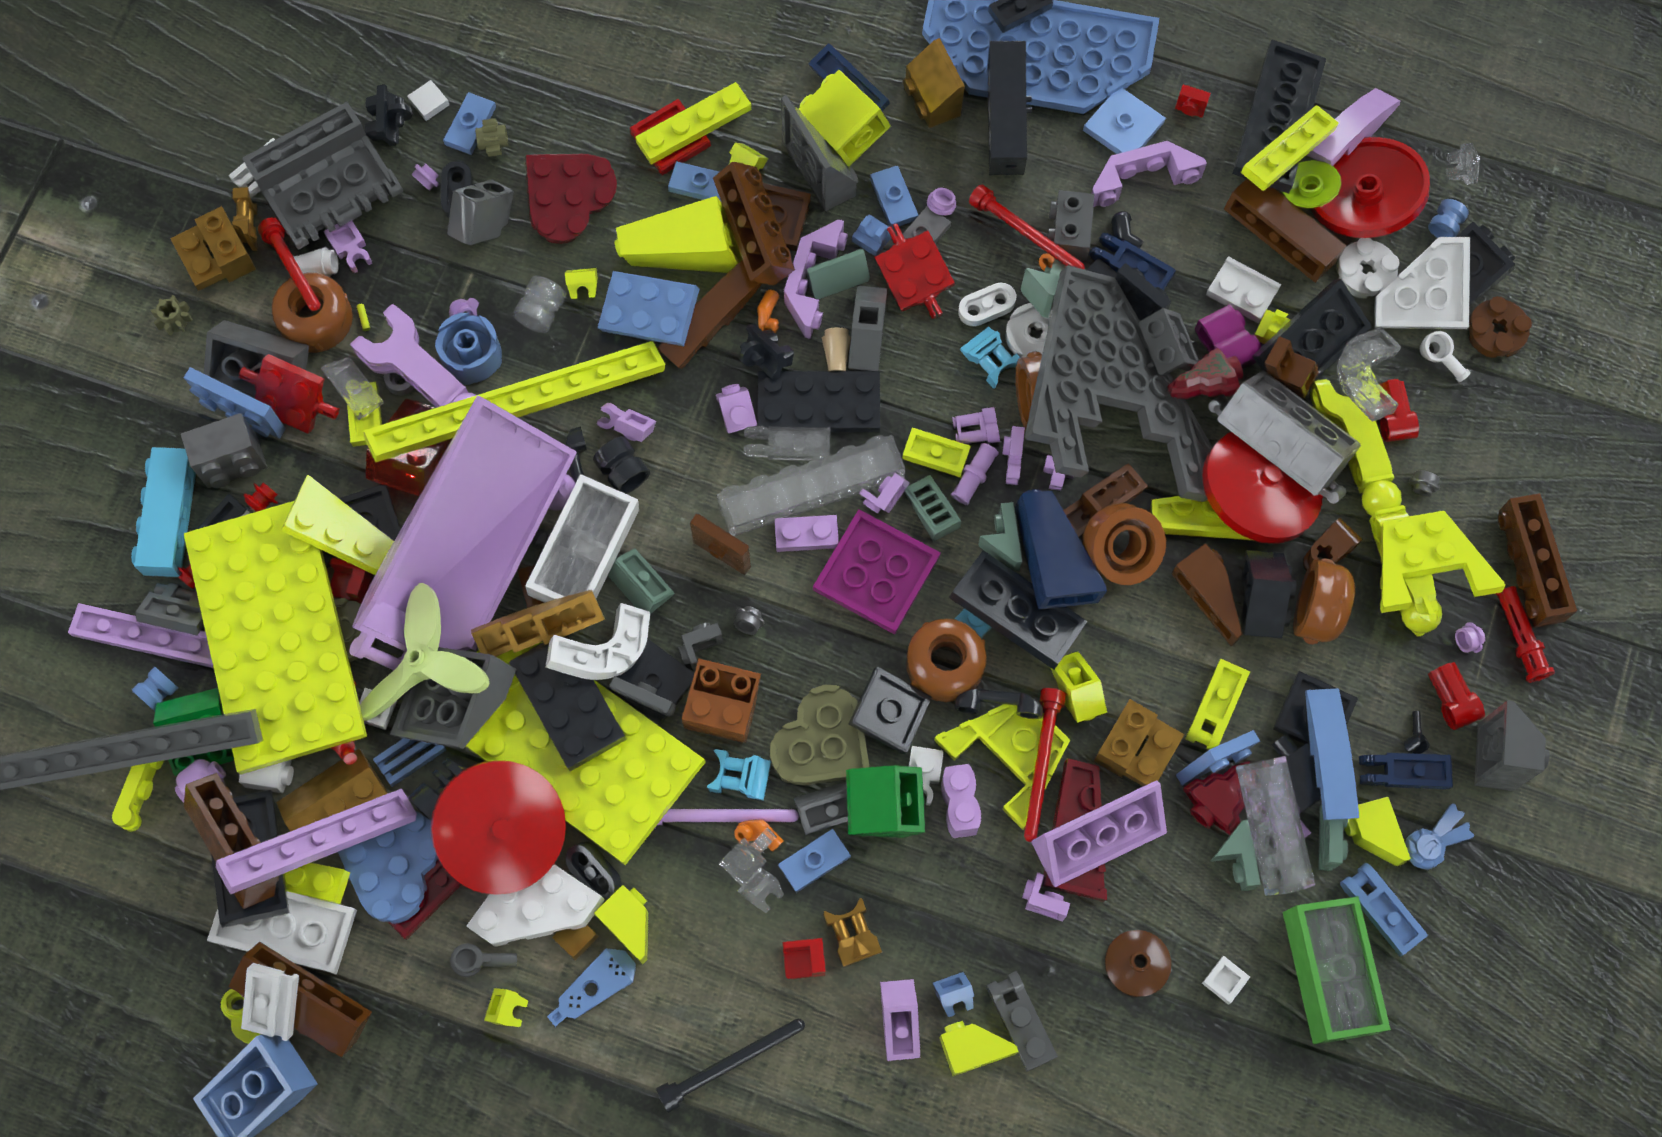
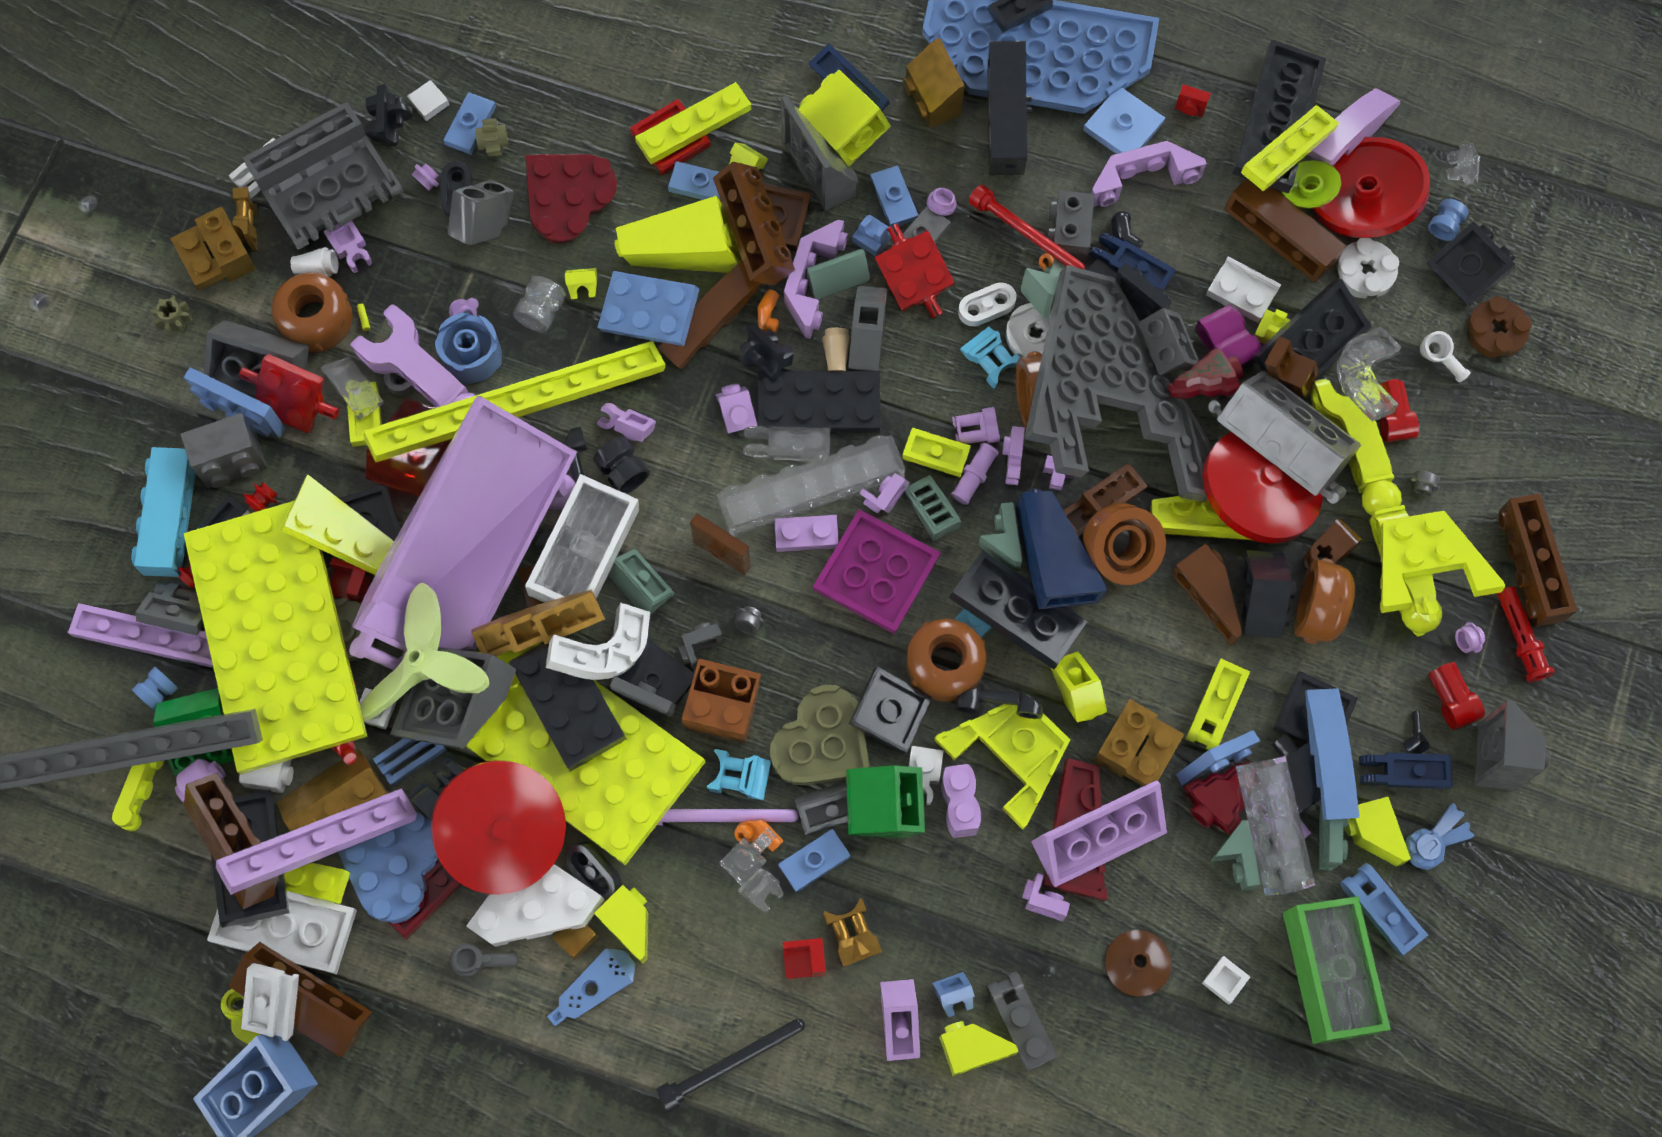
(273, 233): red piece -> none
(502, 1006): neon yellow tile -> none
(1052, 702): red piece -> none
(1430, 290): white plate -> none

